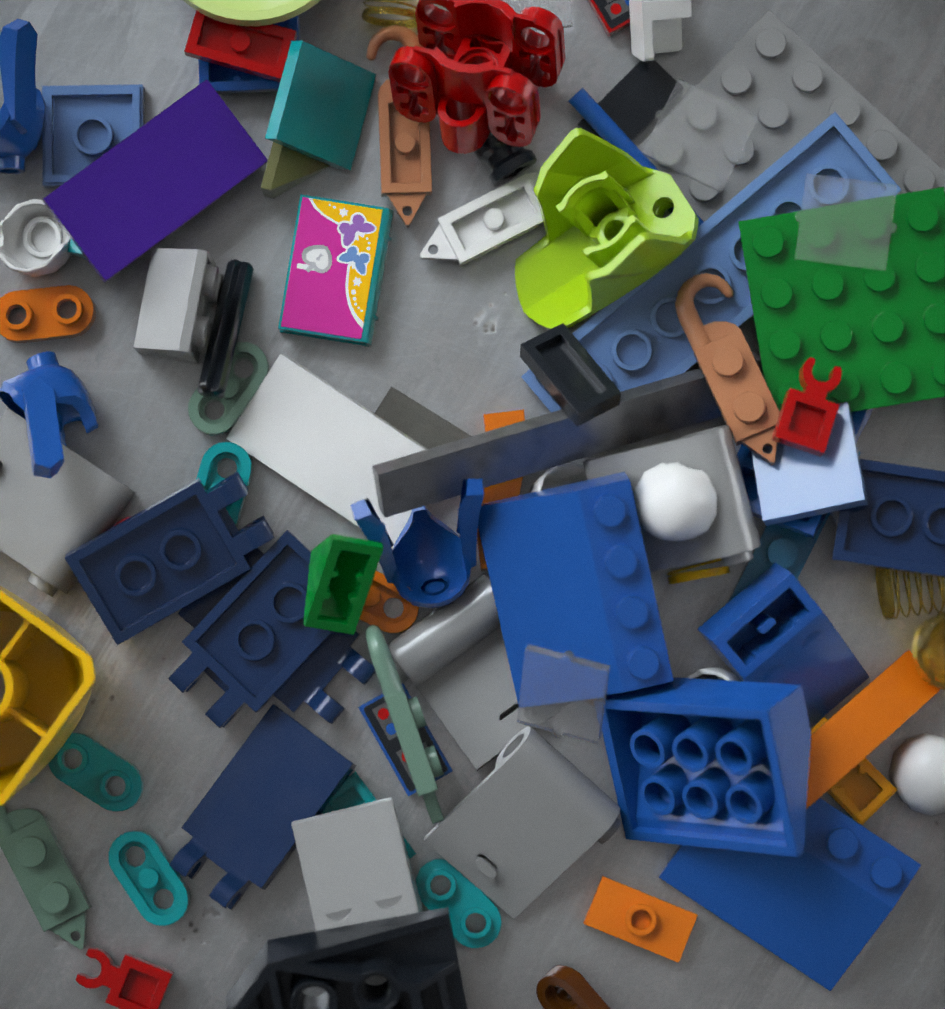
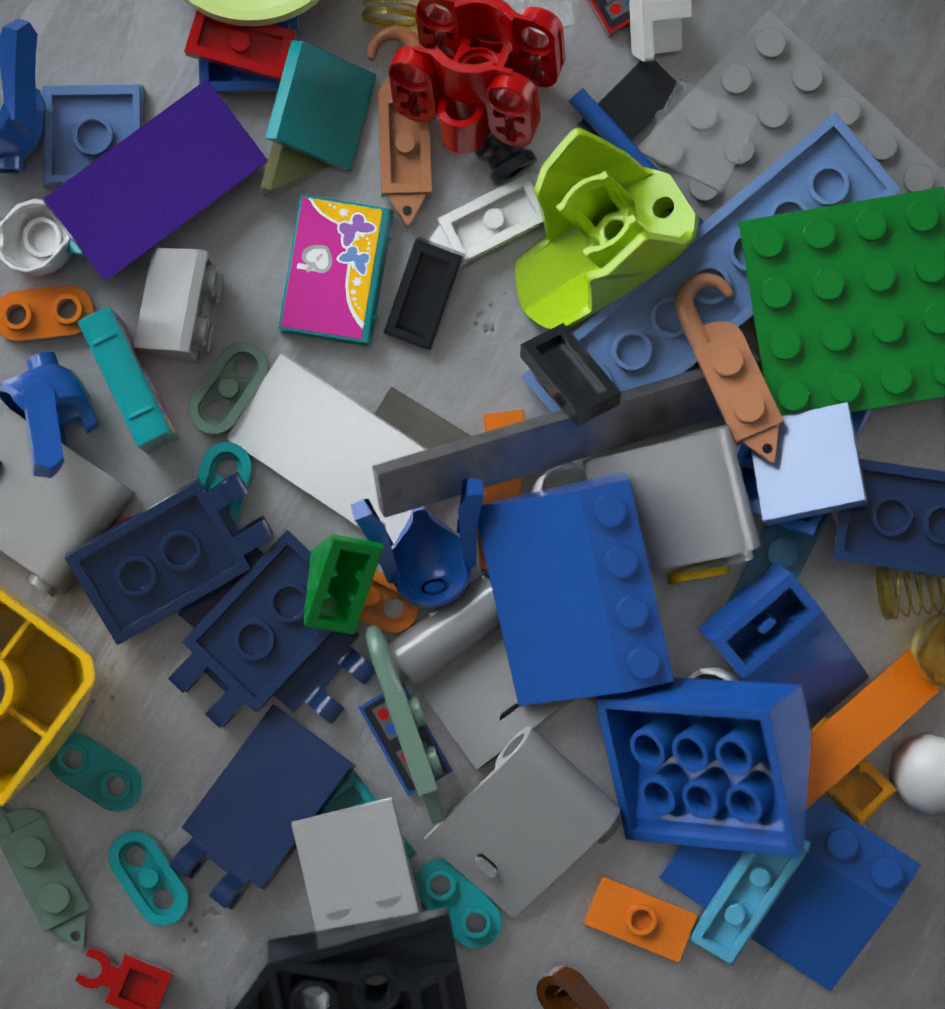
(128, 379): none -> teal piece
(225, 329): black axle -> none
(424, 293): none -> black tile
(563, 694): clear piece -> none
(675, 502): white hair -> none
(743, 902): none -> medium azure tile
(806, 415): red plate -> none
(845, 222): clear piece -> none

